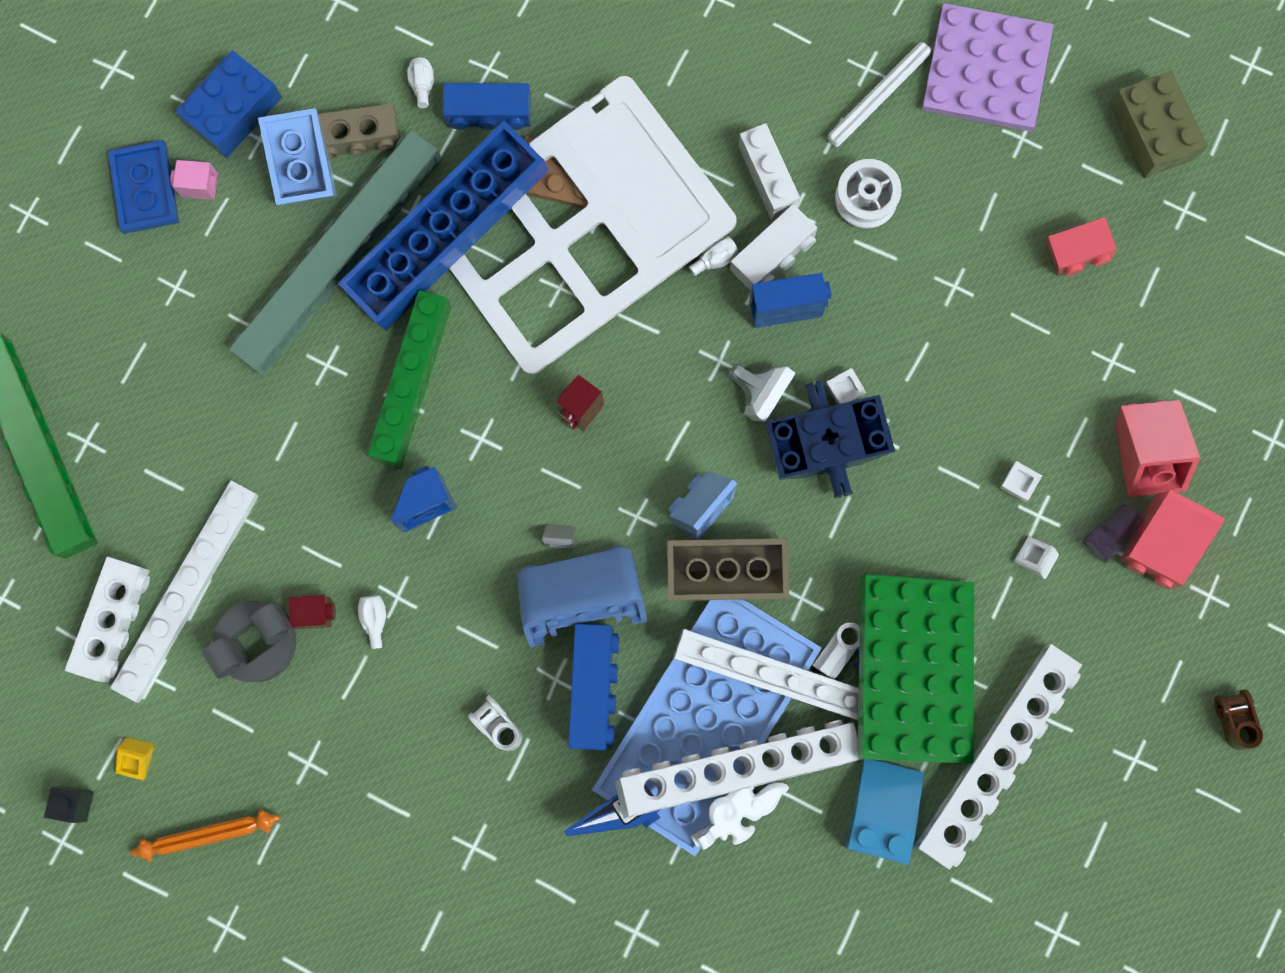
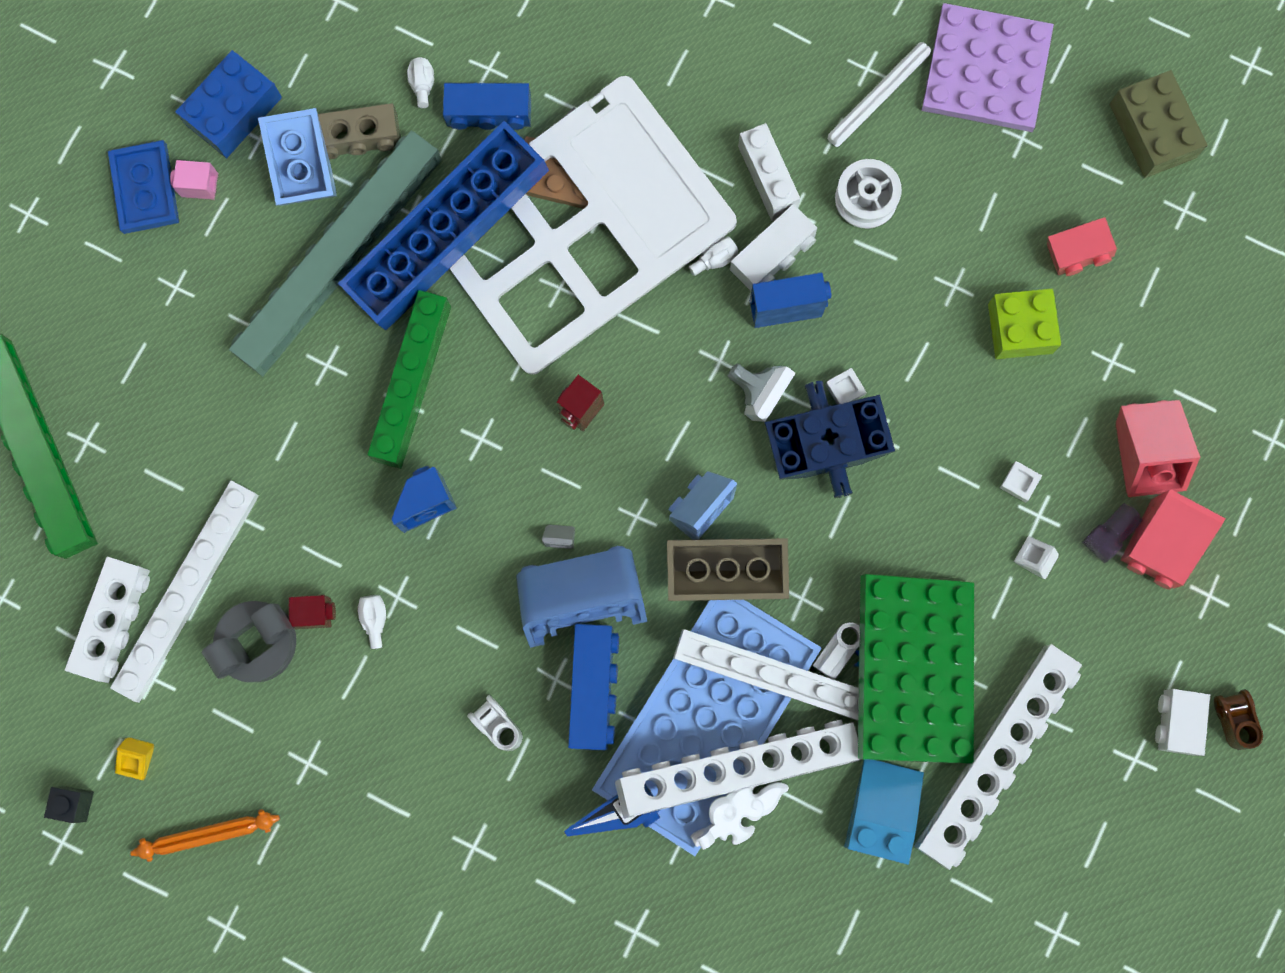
(1024, 323): none -> lime brick
(1183, 722): none -> white brick

